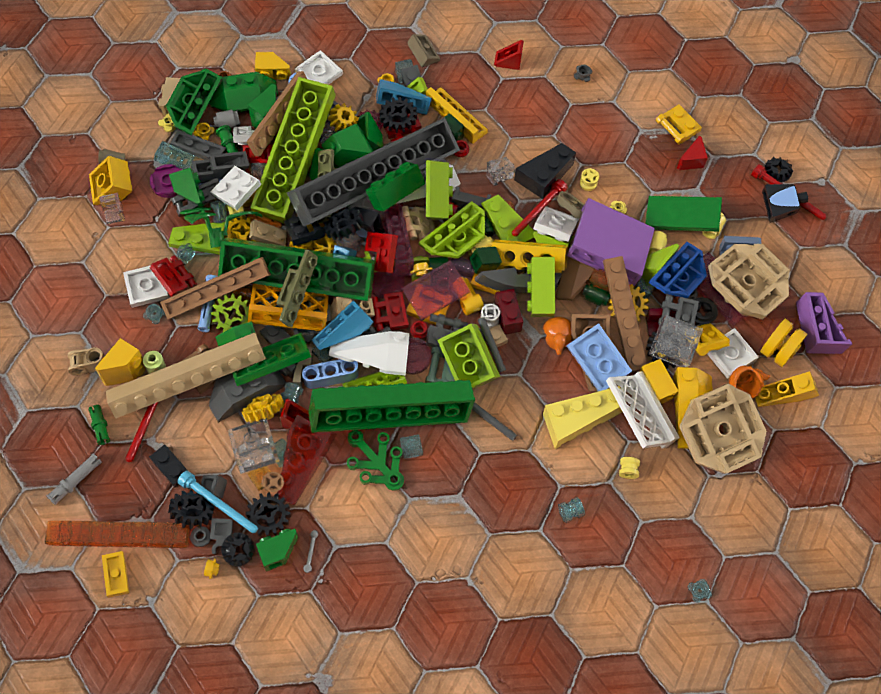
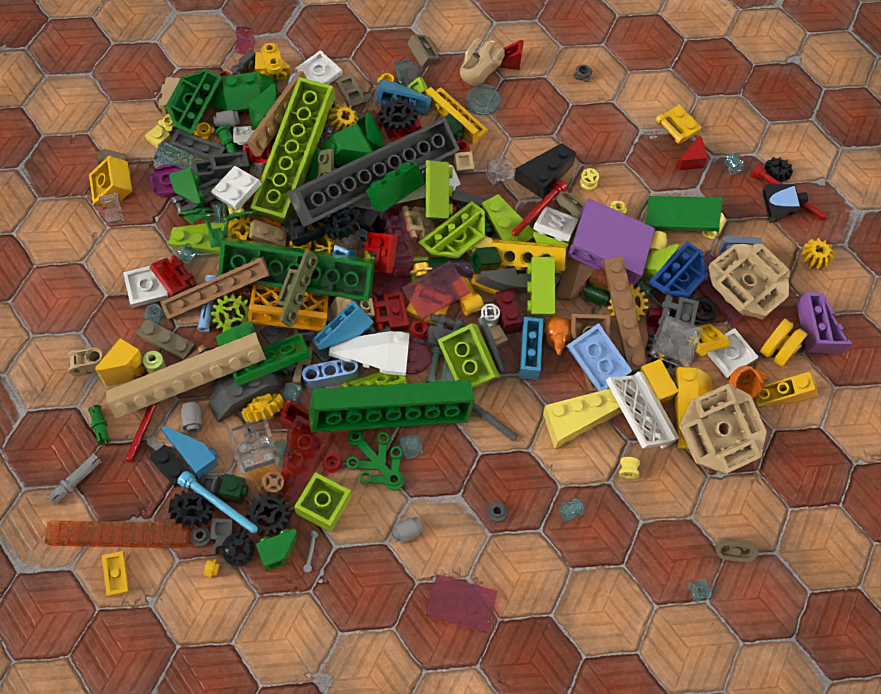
(157, 135): none -> light yellow plate
(165, 340): none -> dark tan plate
(191, 417): none -> light grey brick
(194, 453): none -> dark azure slope
(233, 489): none -> dark green brick
(245, 40): none -> clear pink panel
(245, 64): none -> dark grey plate
(271, 55): none -> yellow plate
(323, 502): none -> lime brick
(332, 458): none -> red plate
(350, 91): none -> dark tan slope
(407, 530): none -> light grey brick
(461, 603): none -> clear pink tile
(463, 161): none -> tan plate
(476, 70): none -> tan hair
(483, 99): none -> clear light blue tile
(496, 517): none -> dark grey plate
(531, 348): none -> dark azure brick
(734, 163): none -> clear light blue wheel
(735, 550): none -> dark tan plate
(817, 253): none -> yellow gear

